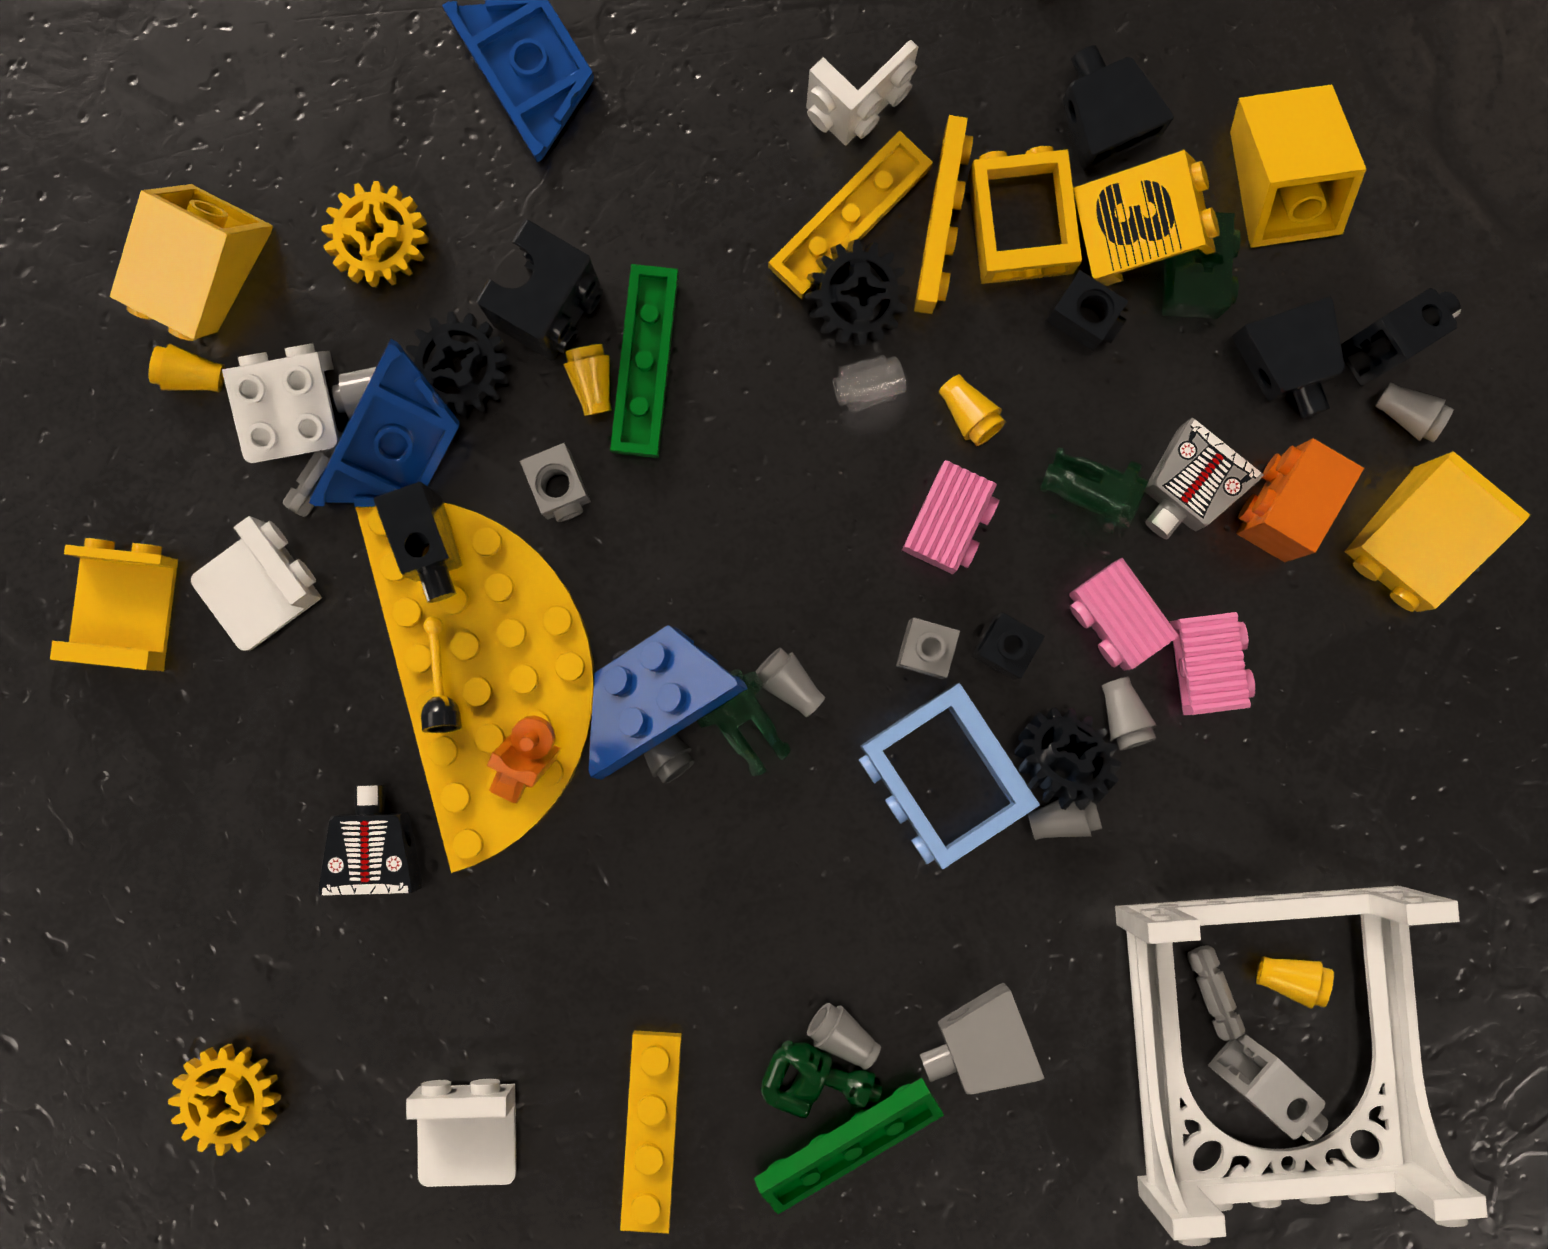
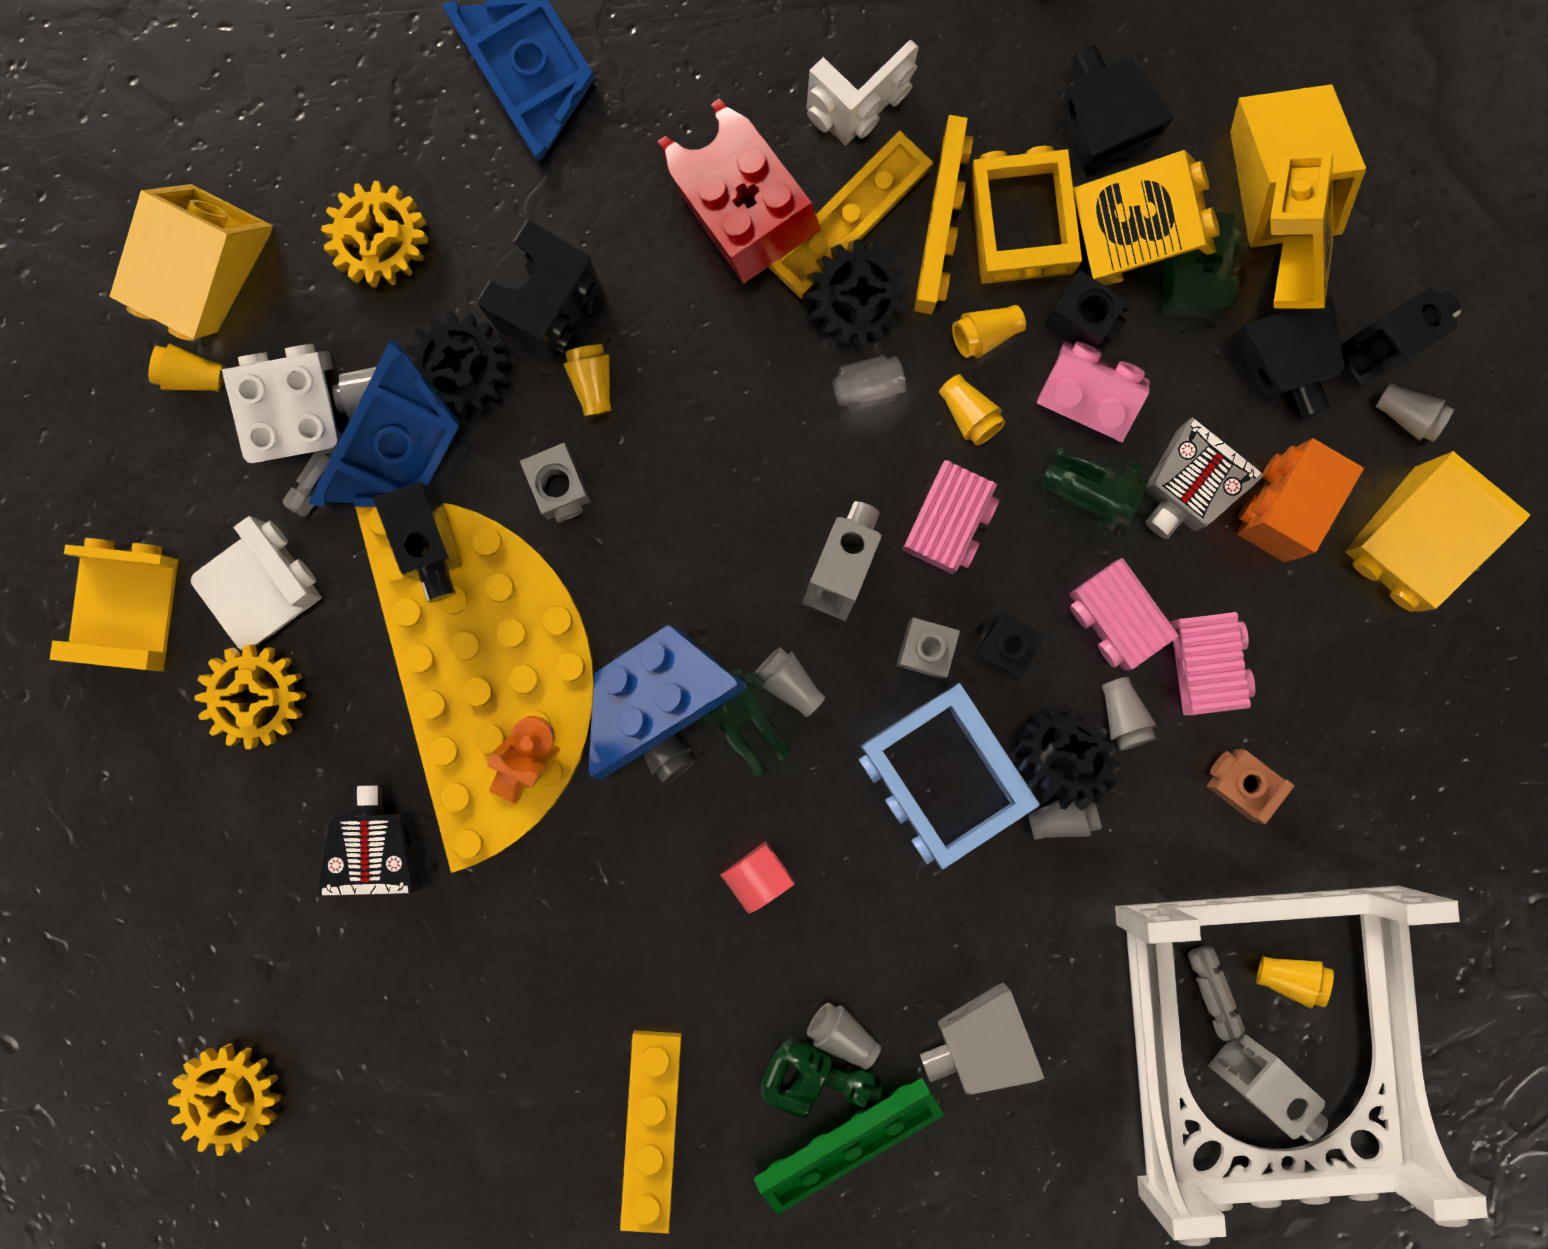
(248, 714): none -> yellow gear
(440, 712): hinge -> none
(465, 1132): white bracket -> none
(644, 361): green plate -> none
(742, 194): none -> brick
(757, 878): none -> coral brick
(839, 573): none -> light grey torso
(985, 330): none -> yellow cone
(1095, 390): none -> bright pink bracket
(1264, 797): none -> nougat brick
(1303, 207): none -> yellow panel

